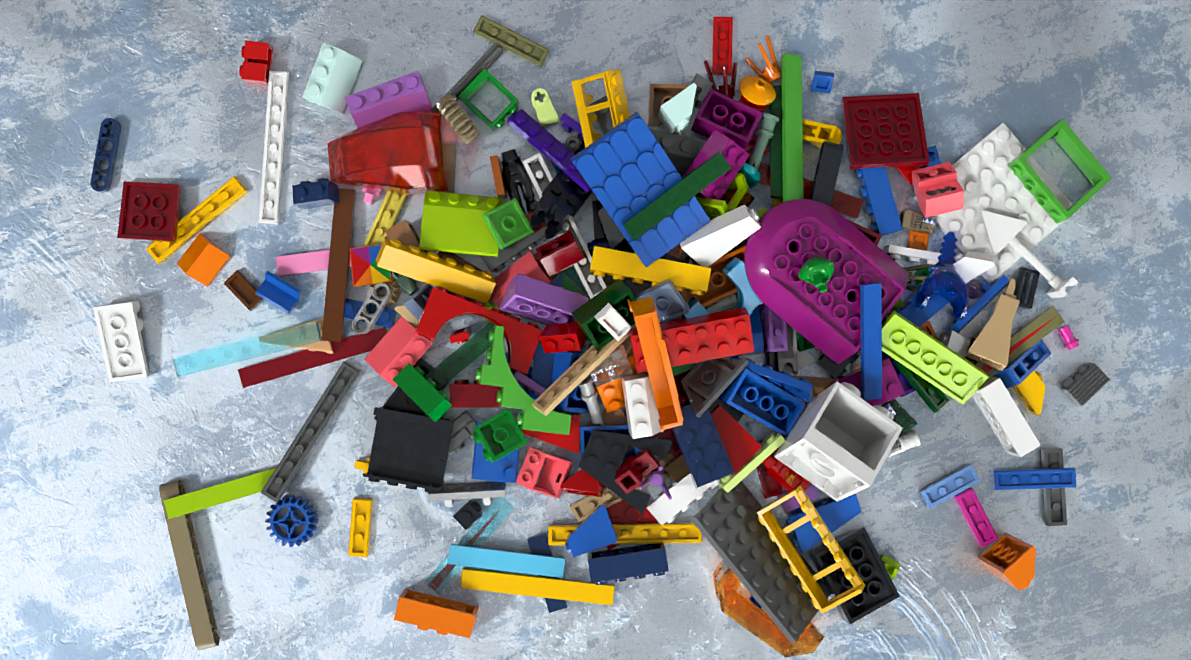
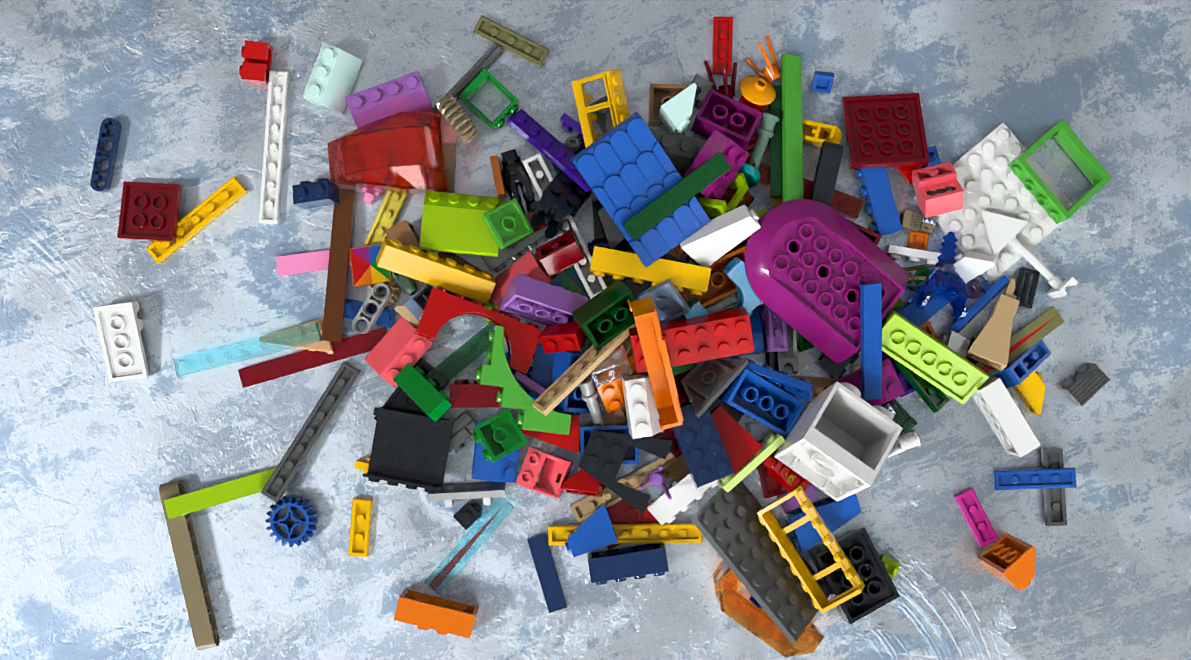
(203, 260): orange slope -> none
(243, 290): reddish brown tile -> none
(278, 292): blue panel -> none
(461, 335): red plate -> none
(506, 560): medium azure tile -> none
(537, 586): yellow tile -> none
(545, 110): yellowish green piece -> none
(613, 322): white tile -> none
(633, 469): dark red brick -> none
(817, 272): green piece -> none
(949, 486): medium blue plate -> none
(1068, 337): dark pink pin -> none

